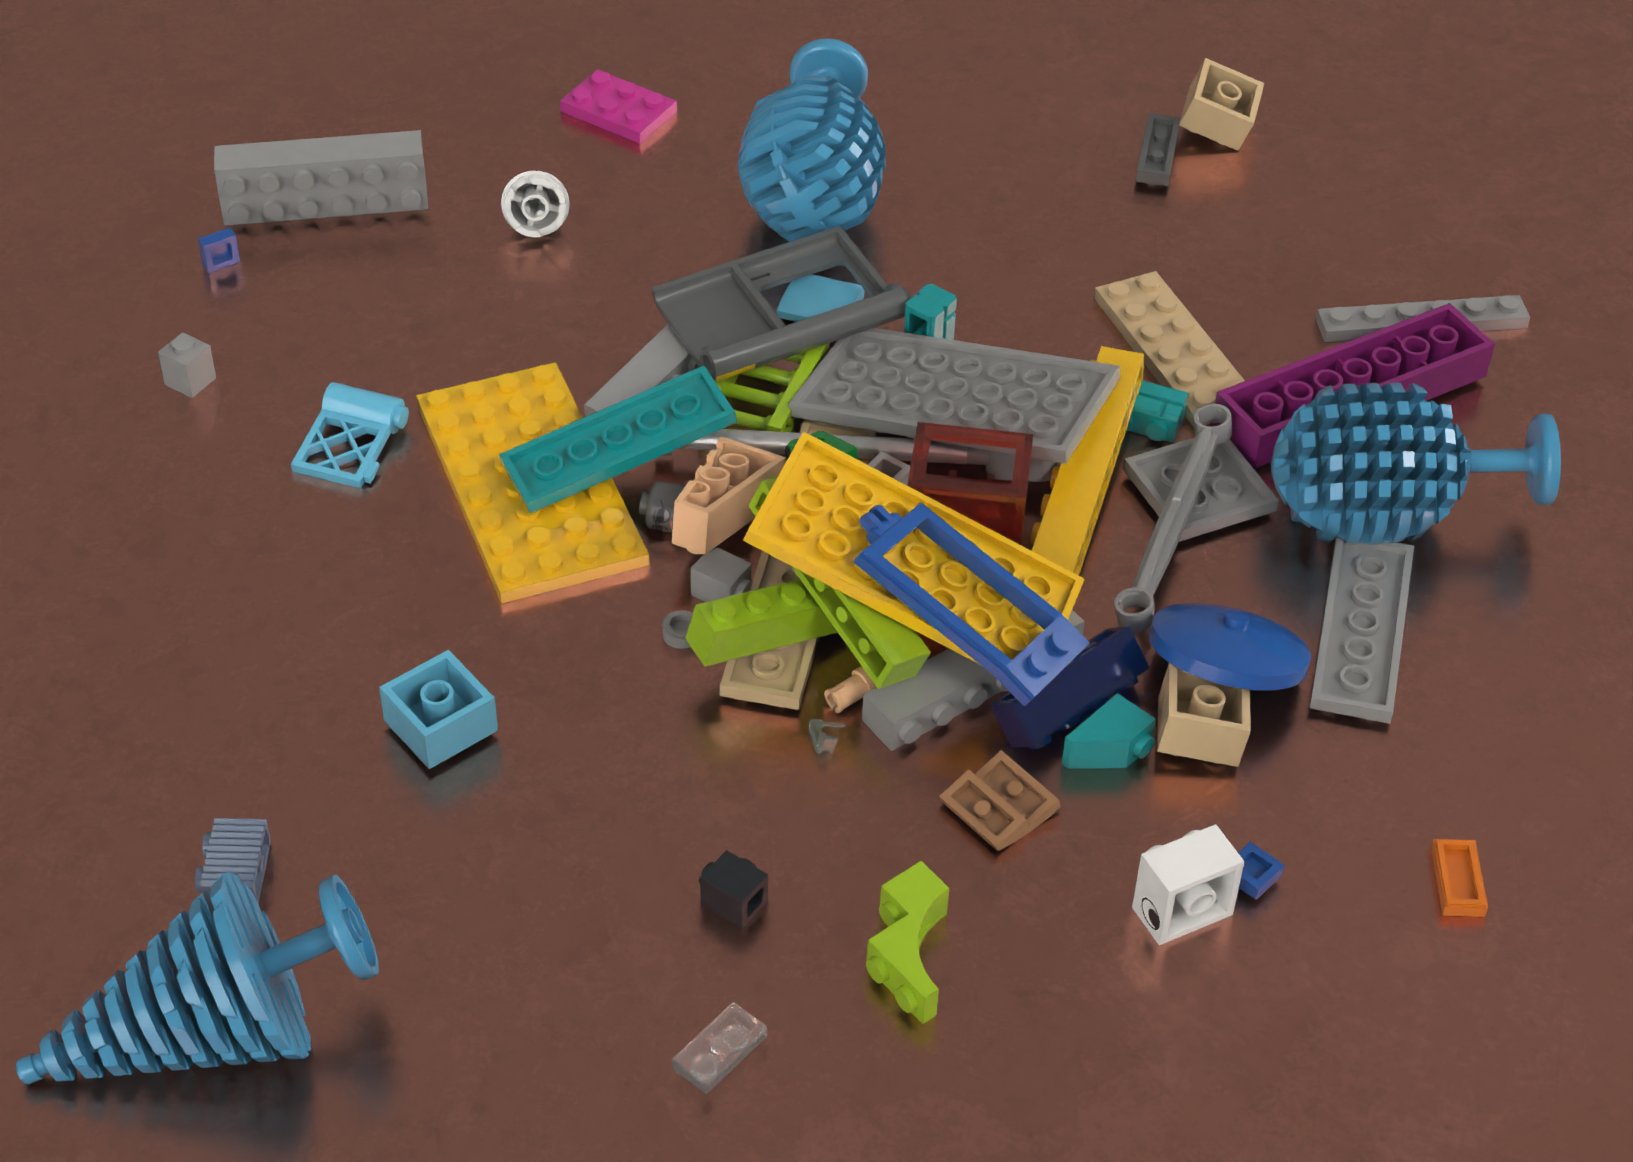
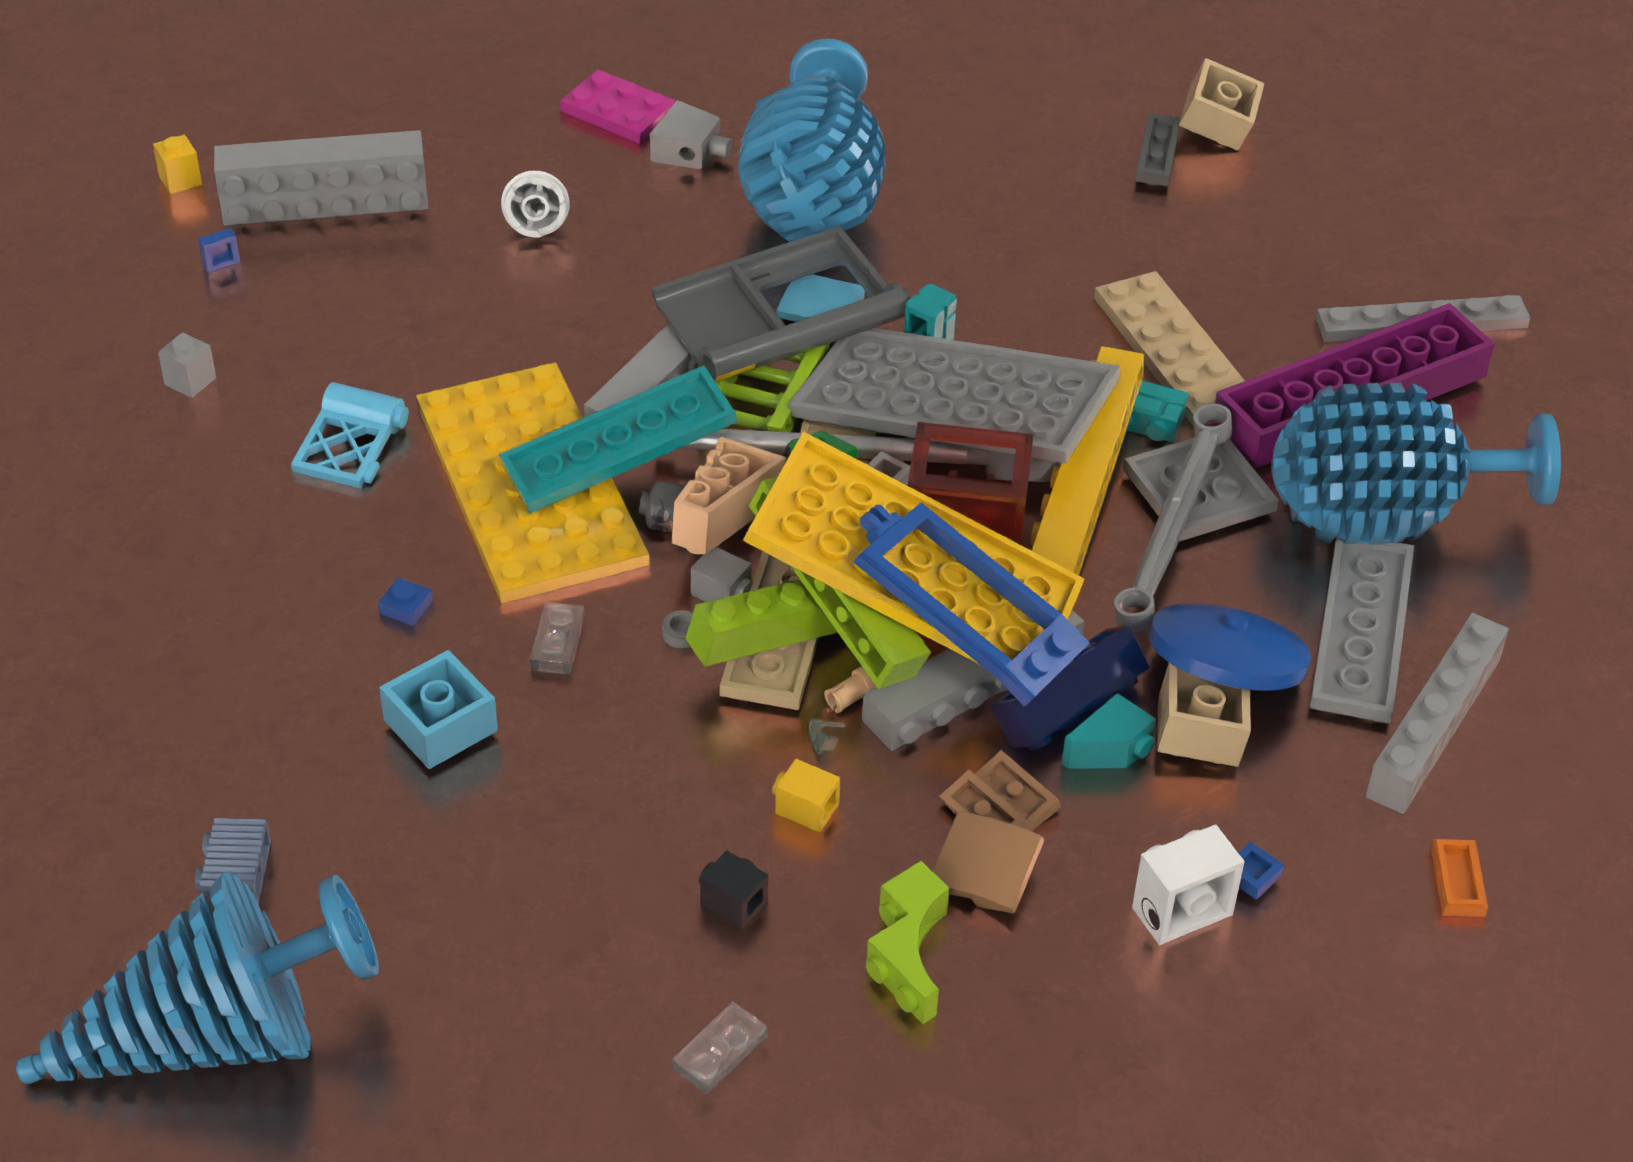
(177, 164): none -> yellow brick
(405, 601): none -> blue plate
(557, 638): none -> clear plate
(688, 138): none -> light grey torso
(806, 795): none -> yellow brick
(988, 861): none -> medium nougat slope
(1436, 713): none -> light grey brick

